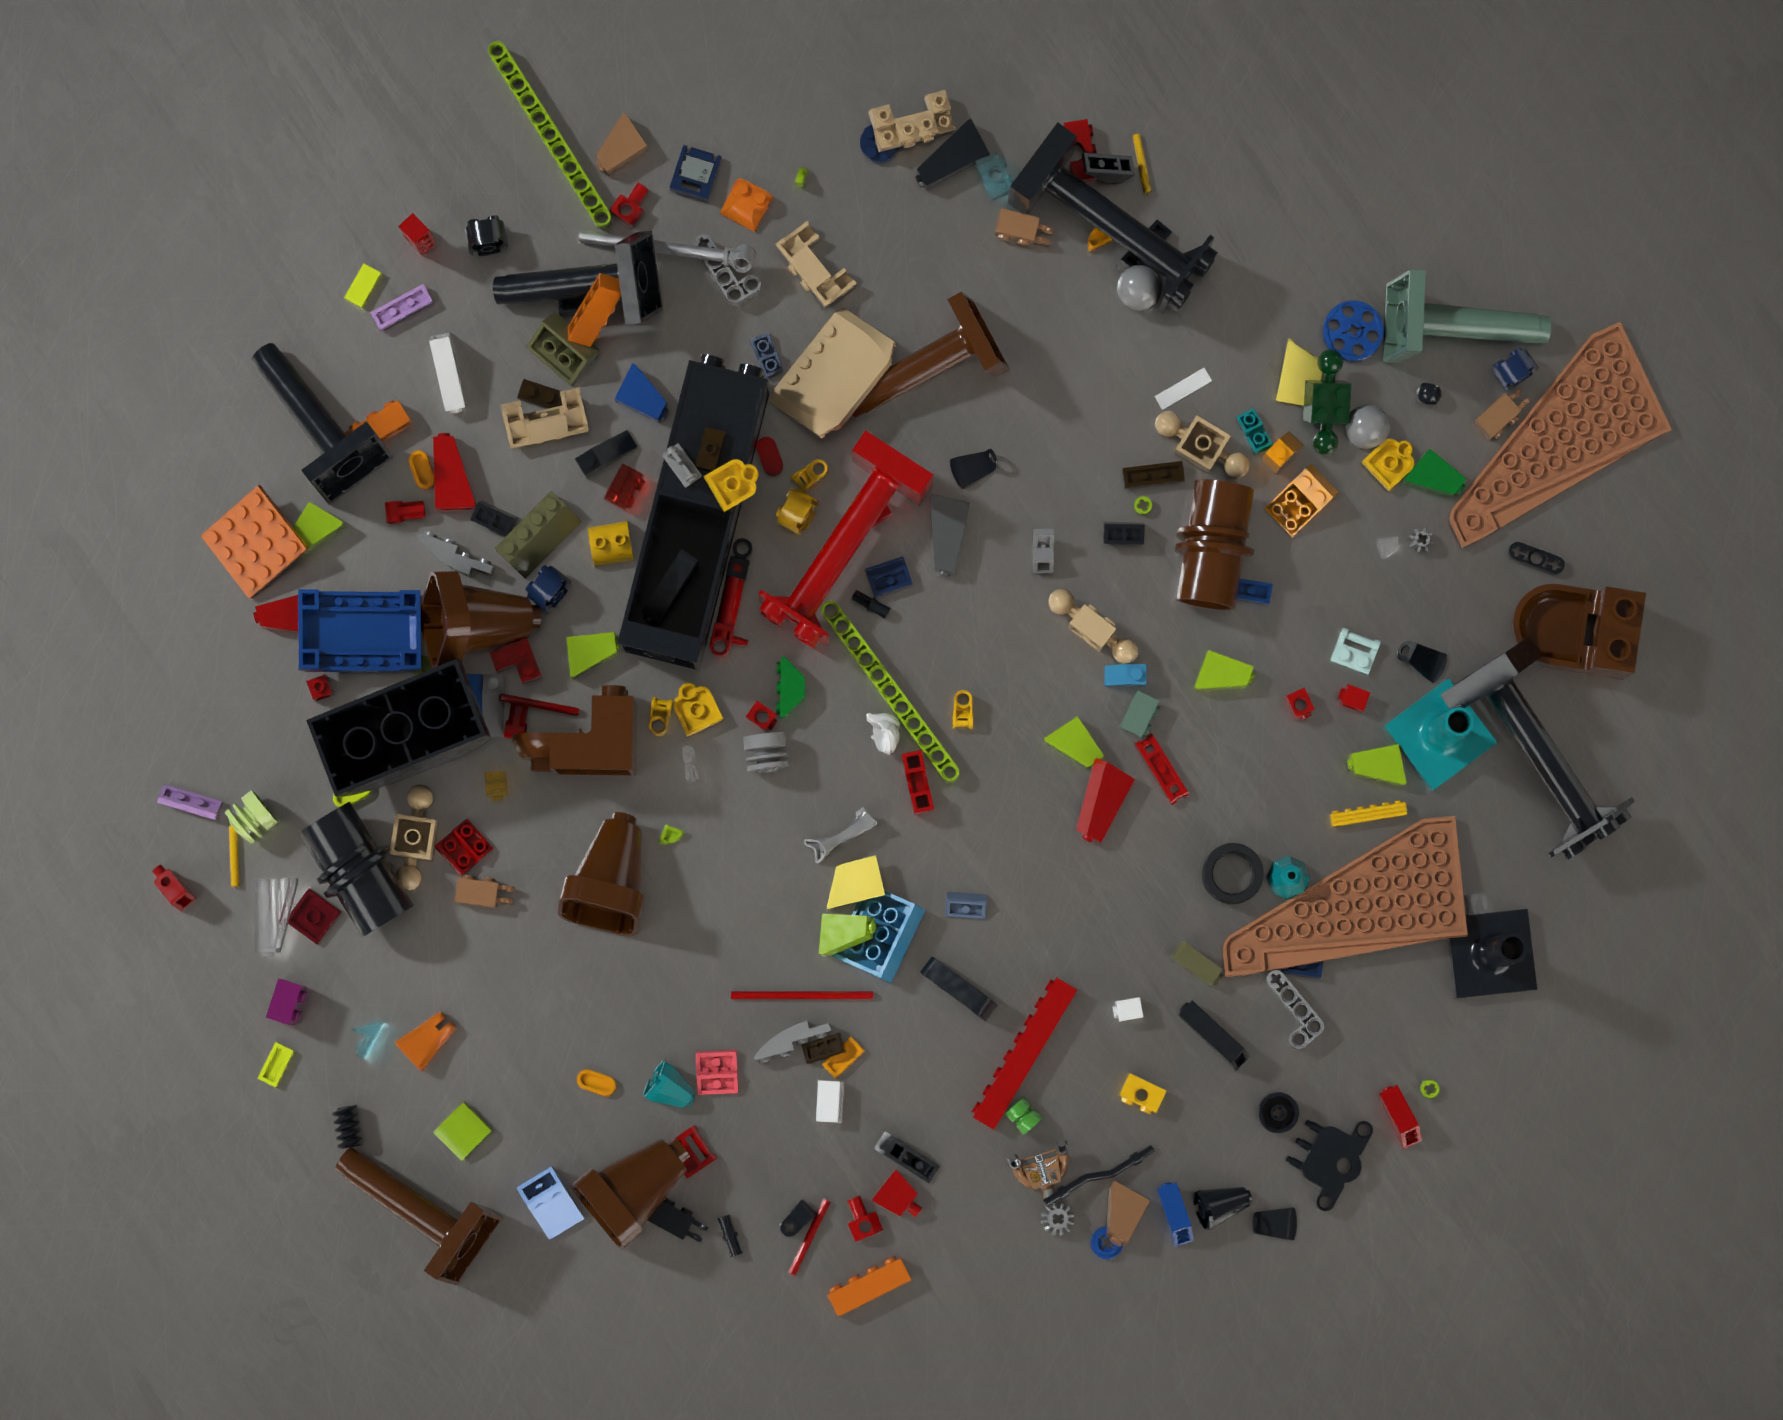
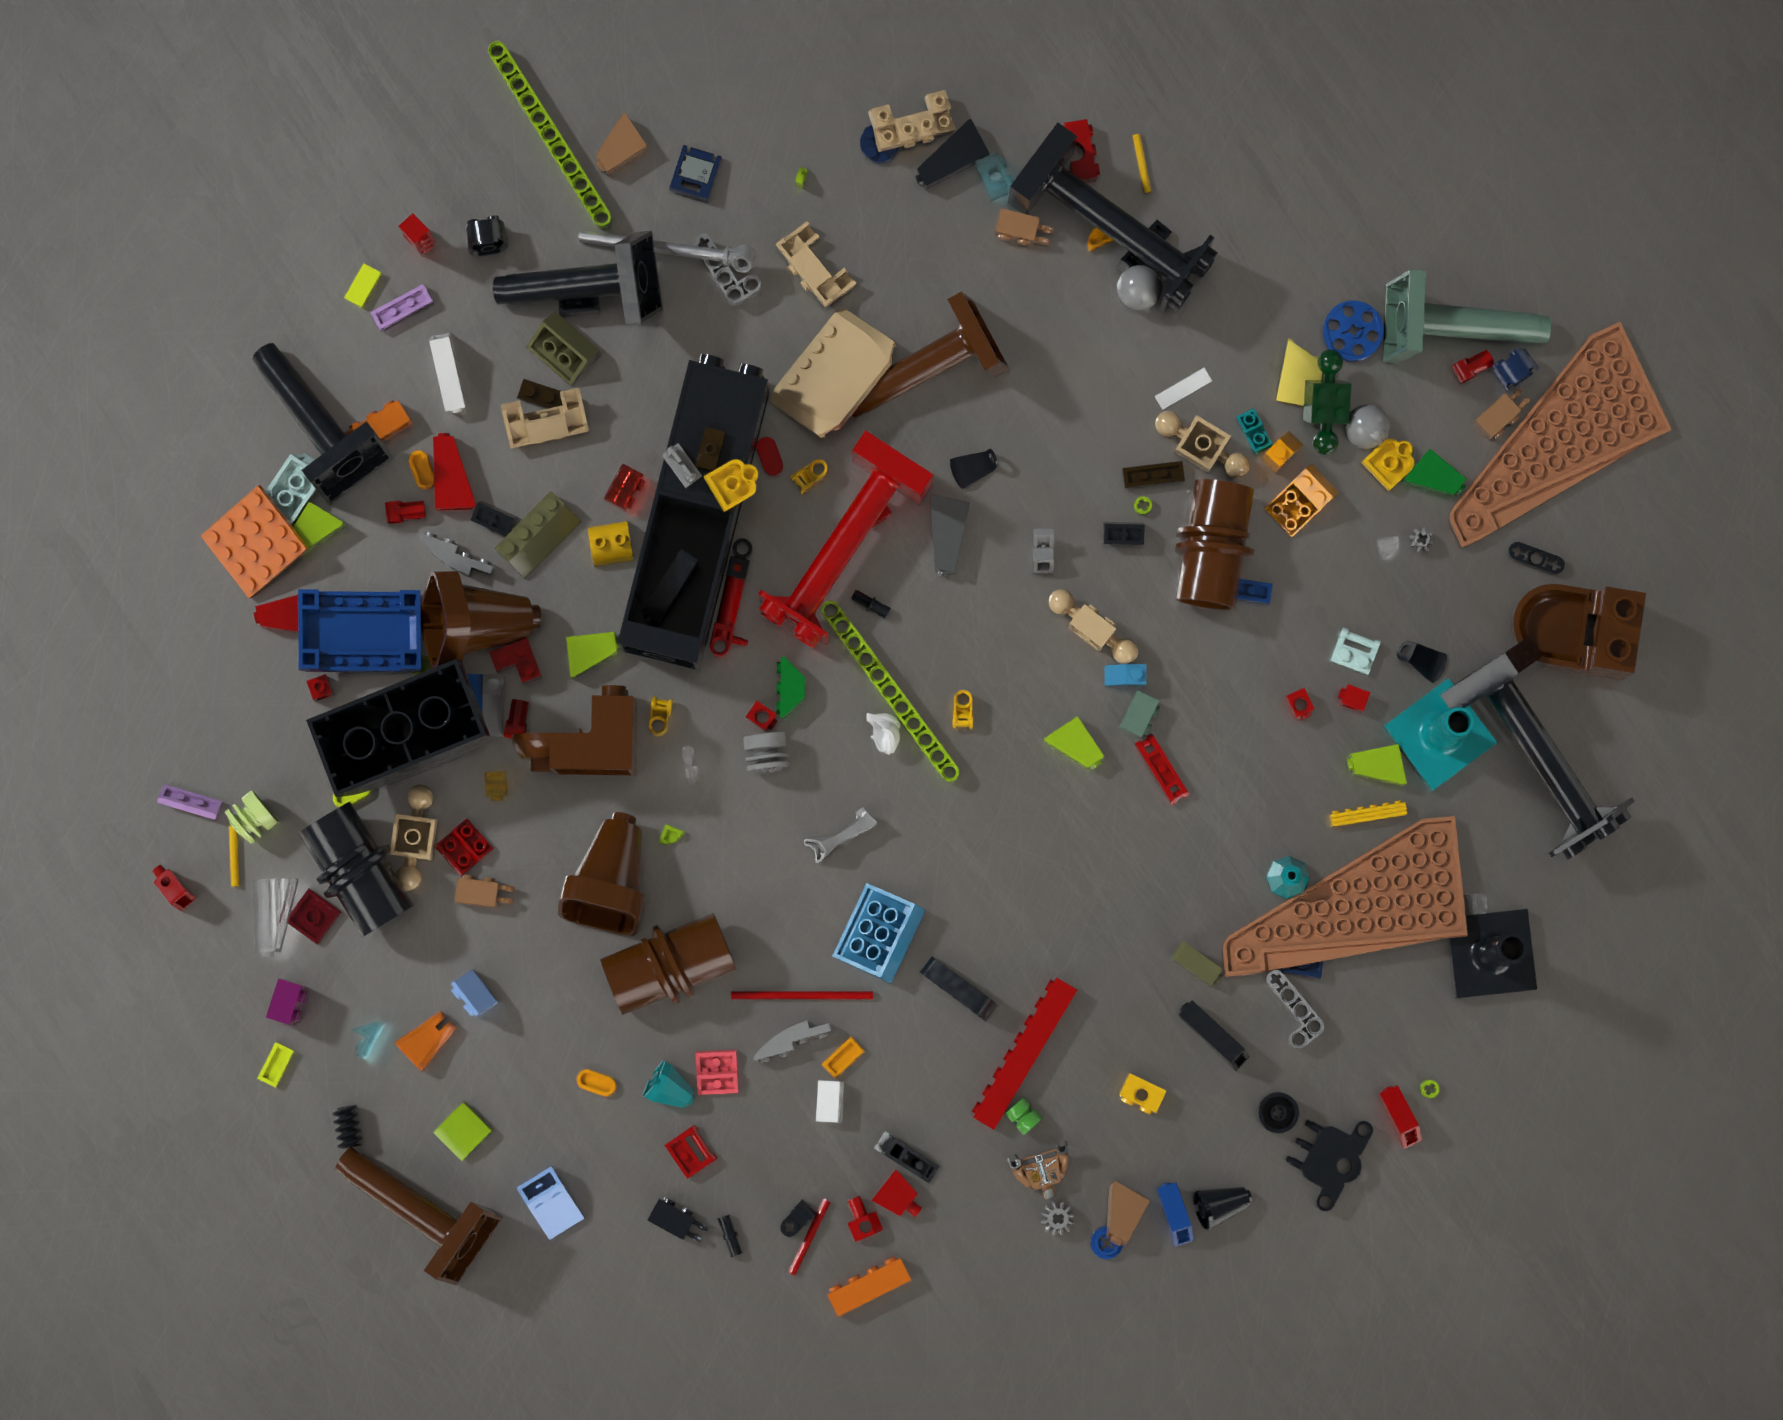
(291, 488): none -> light aqua slope
(474, 993): none -> light blue slope
(538, 704): red bar -> none
(548, 588): dark blue brick -> none
(595, 310): orange brick -> none
(605, 453): black slope -> none
(631, 201): red piece -> none
(631, 1188): reddish brown cone -> none
(641, 396): blue slope -> none
(668, 964): none -> reddish brown piece
(696, 708): yellow plate -> none
(746, 204): orange slope -> none
(766, 354): sand blue slope -> none
(797, 511): yellow brick -> none
(823, 1048): dark brown plate -> none
(843, 932): lime slope -> none
(855, 882): light yellow slope -> none
(888, 576): dark blue plate -> none
(917, 782): red arch -> none
(966, 905): sand blue slope -> none
(1063, 1192): black bar -> none
(1102, 800): red slope -> none
(1108, 167): black slope -> none
(1127, 1009): white brick -> none
(1223, 673): lime slope -> none
(1250, 856): black tyre -> none
(1276, 1223): black piece -> none
(1428, 393): black piece -> none
(1468, 368): none -> red piece

